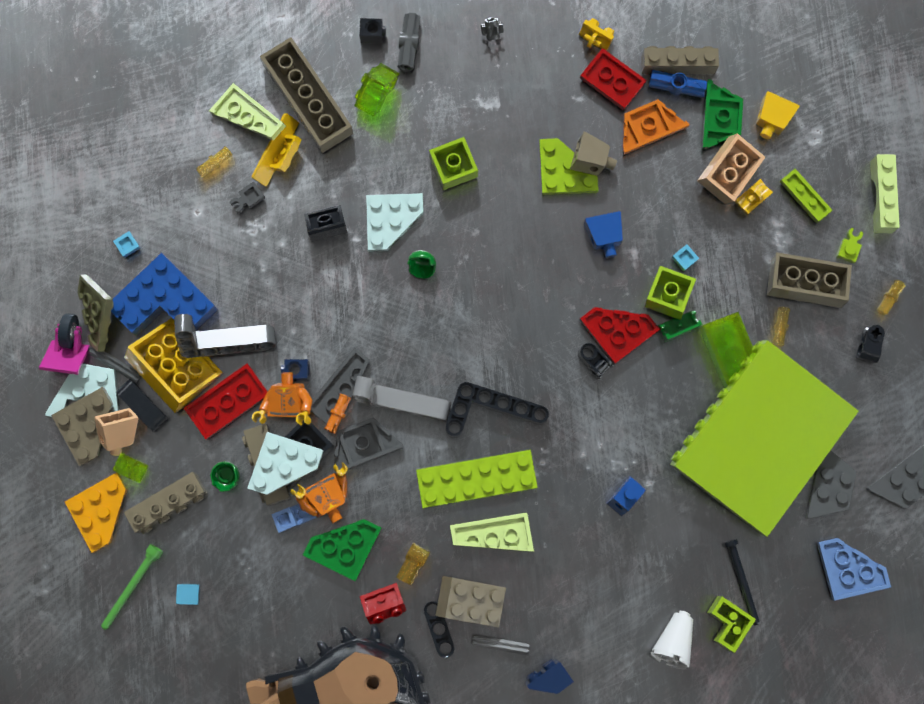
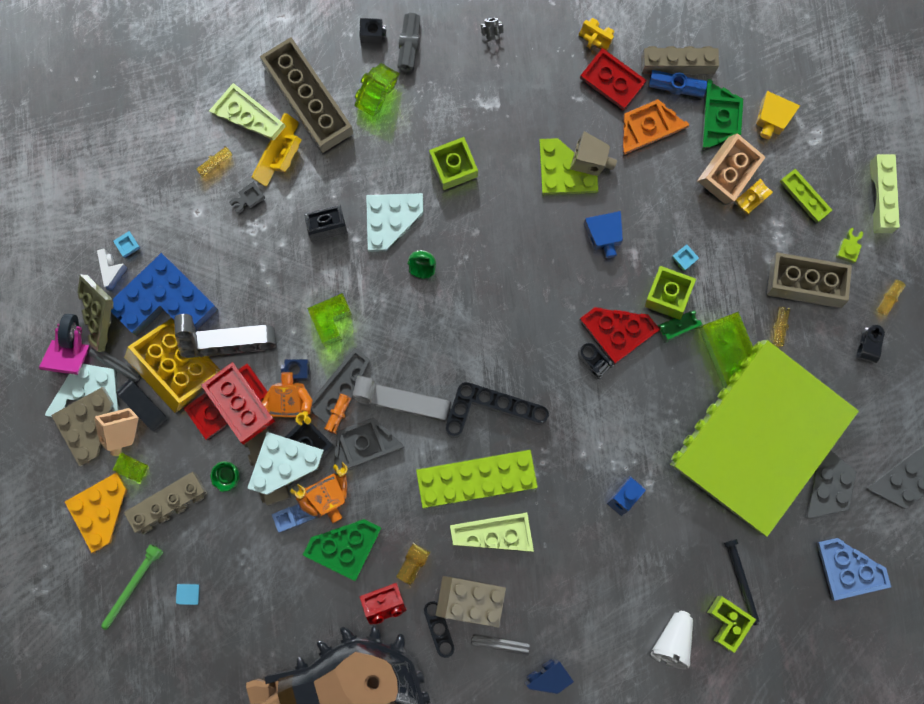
(110, 273): none -> white slope
(238, 403): none -> plate
(324, 316): none -> clear neon green brick

